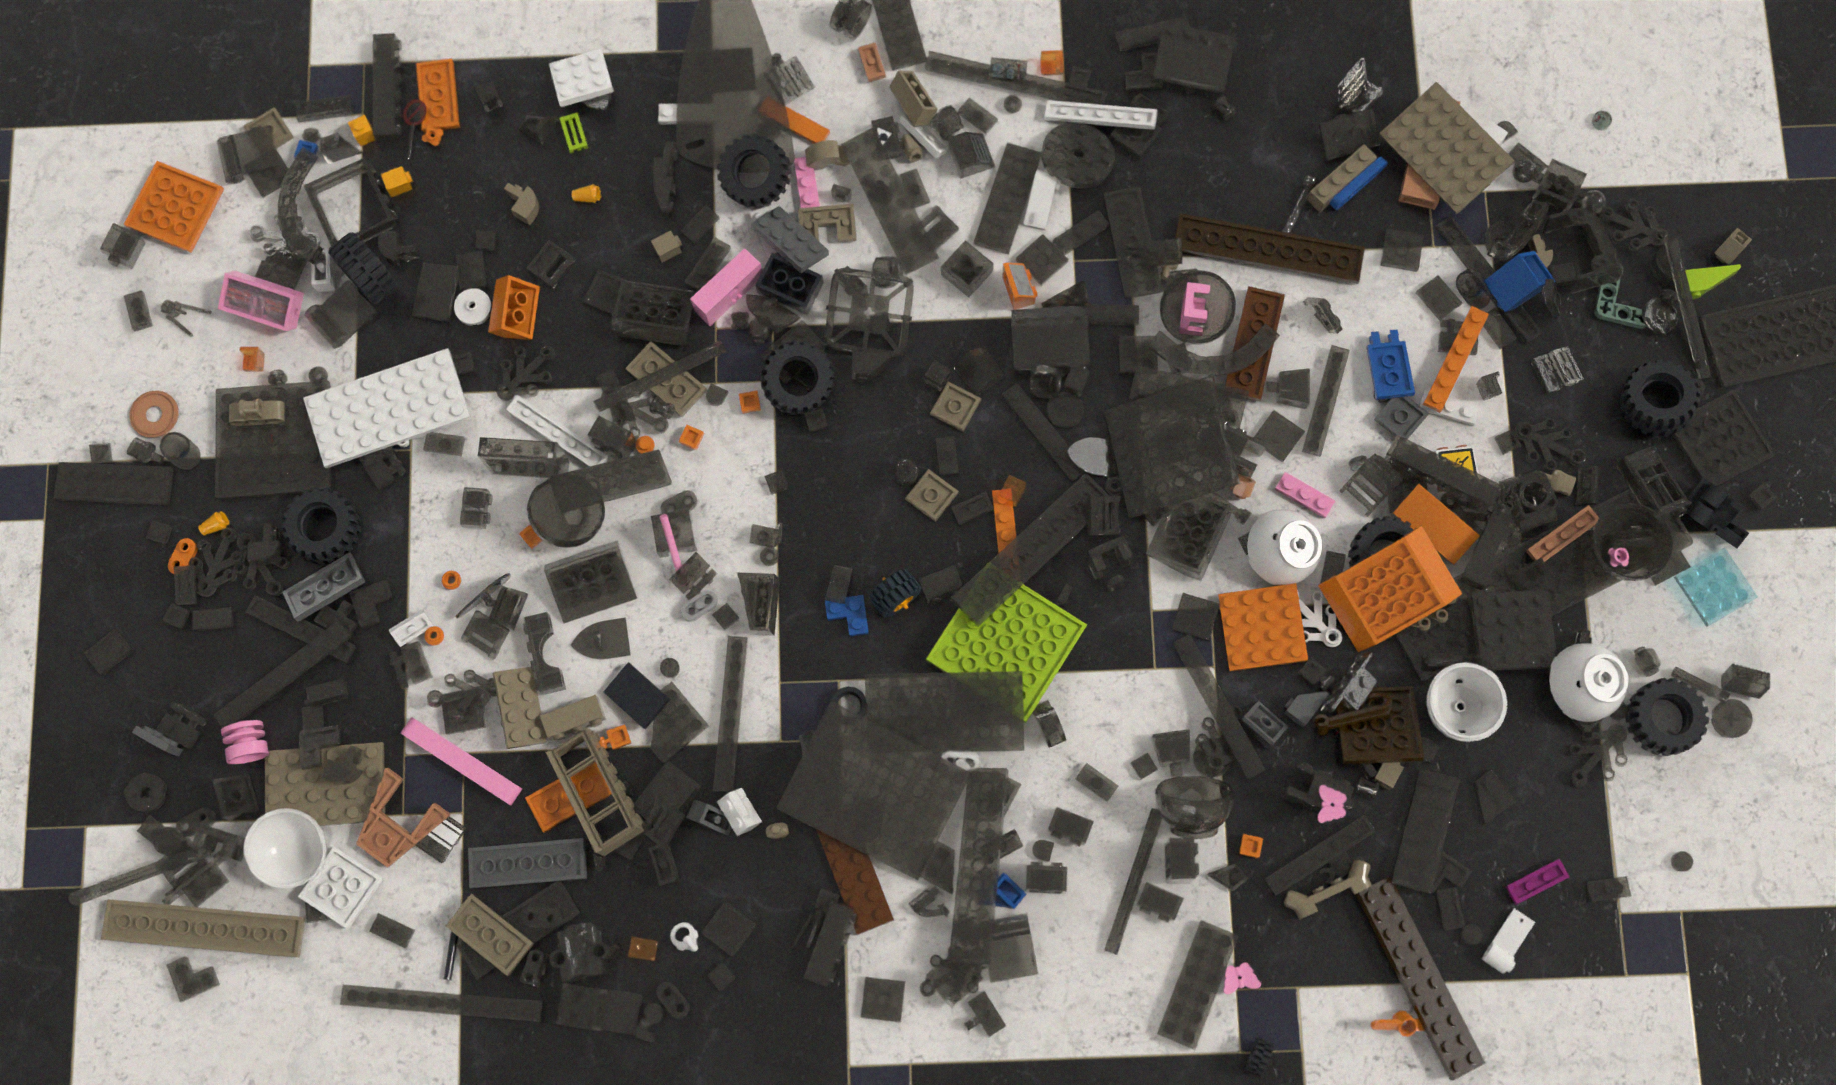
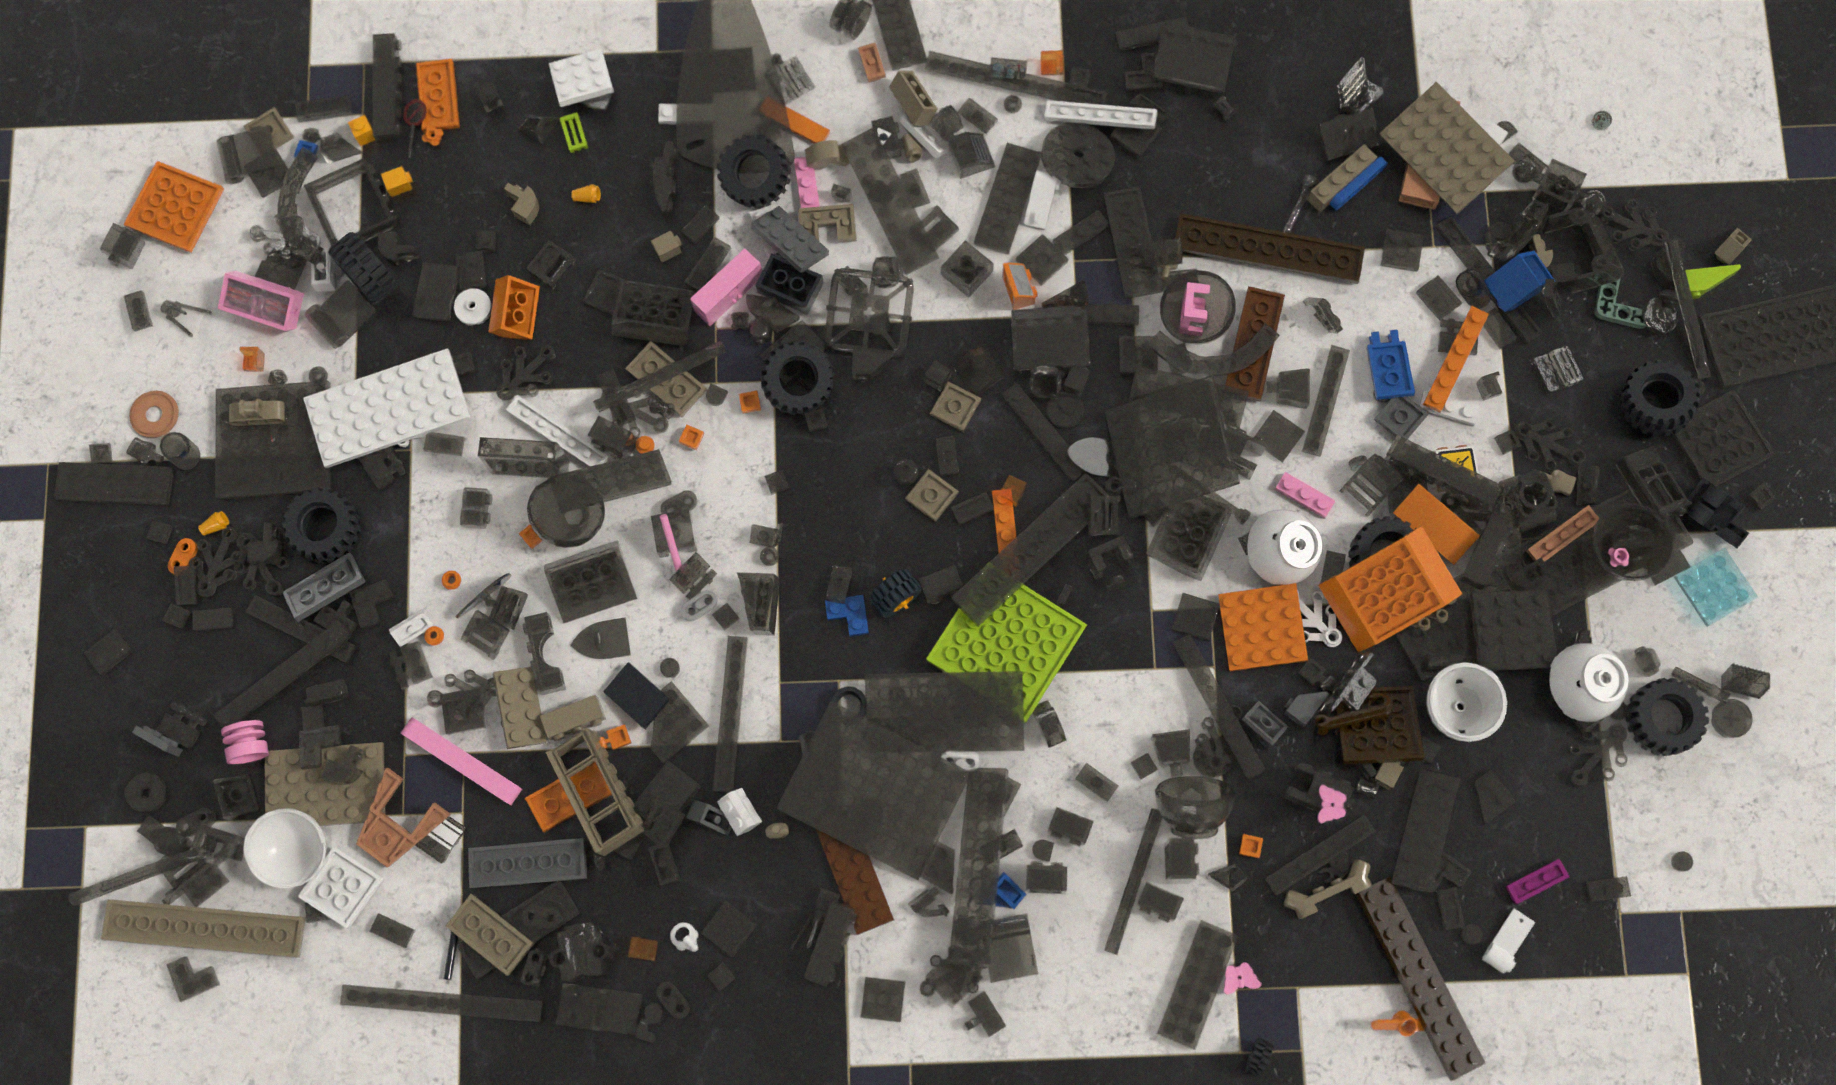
(1245, 487): nougat plate -> none

